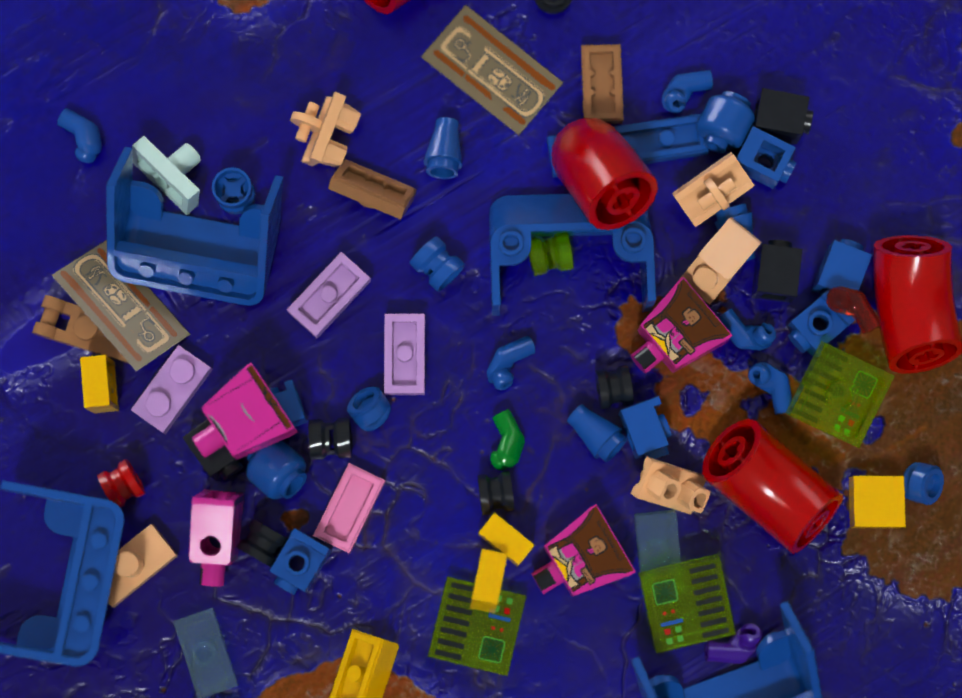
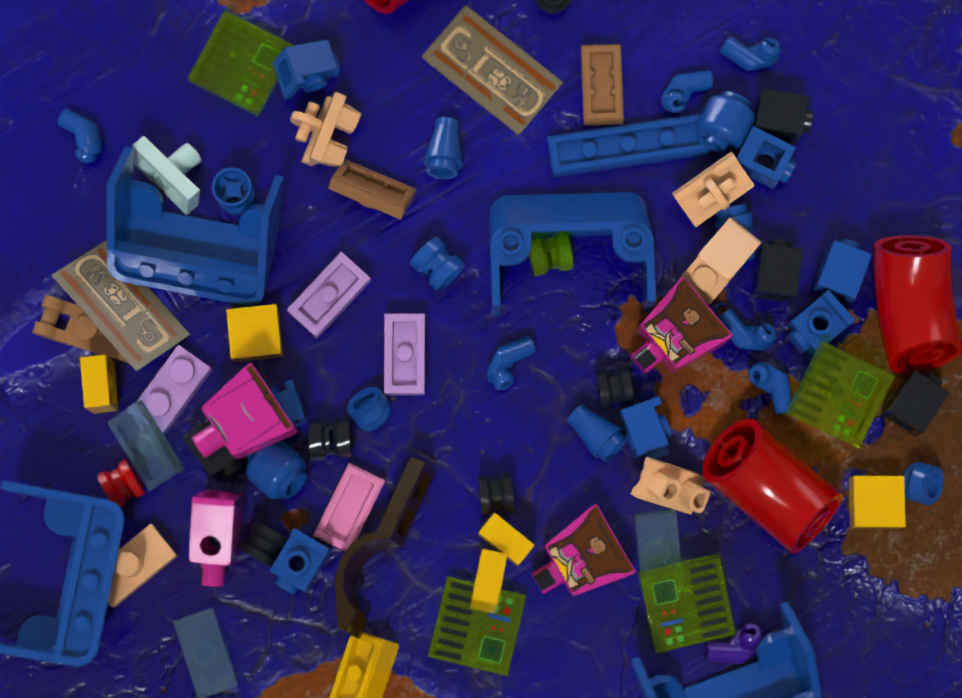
(145, 445): none -> clear light blue plate
(239, 63): none -> clear neon green tile
(254, 333): none -> yellow piece
(305, 67): none -> blue brick
(390, 534): none -> dark brown piece
(511, 443): green arm -> none
(603, 173): red brick -> none
(752, 57): none -> blue arm
(853, 304): clear red arm -> none
(916, 402): none -> black brick

